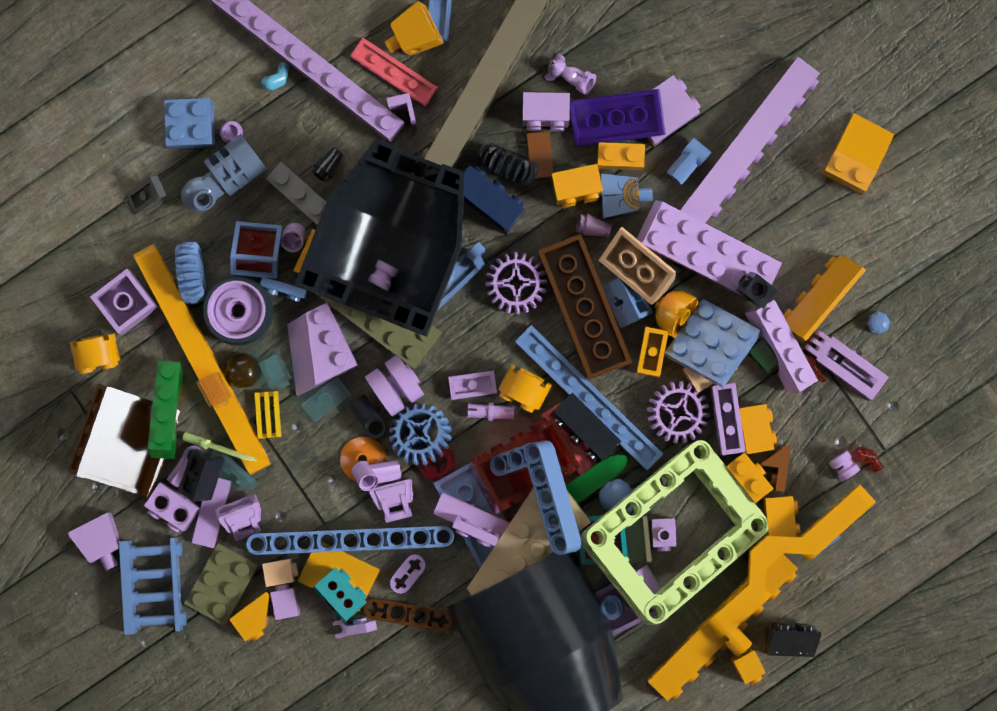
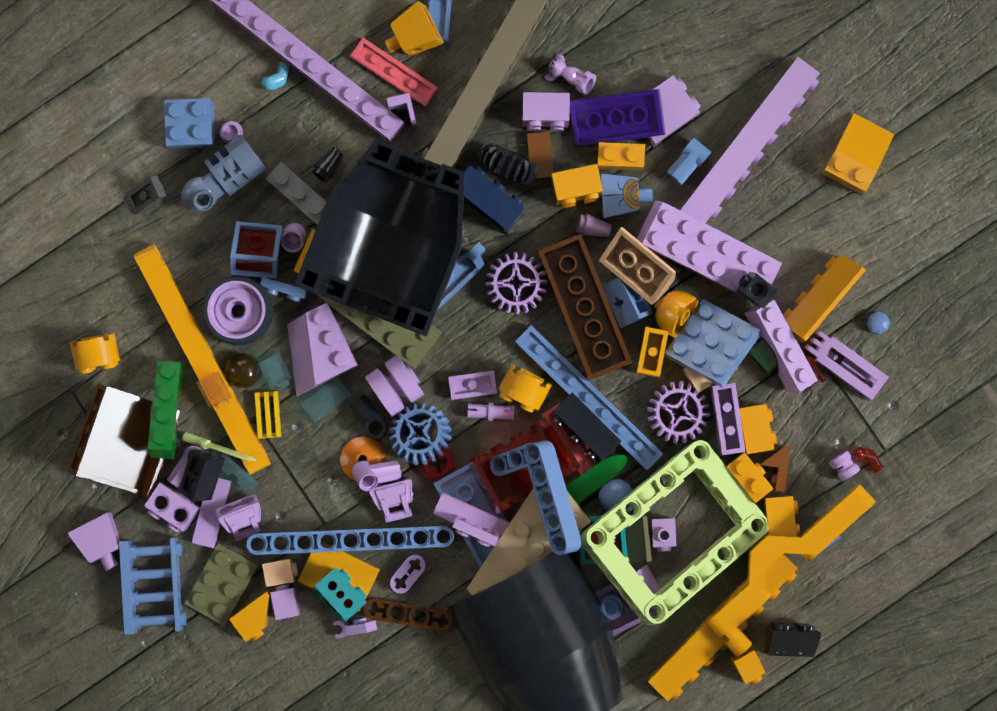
(124, 302): lavender brick -> none
(190, 272): medium blue gear -> none
(383, 275): lavender wheel -> none

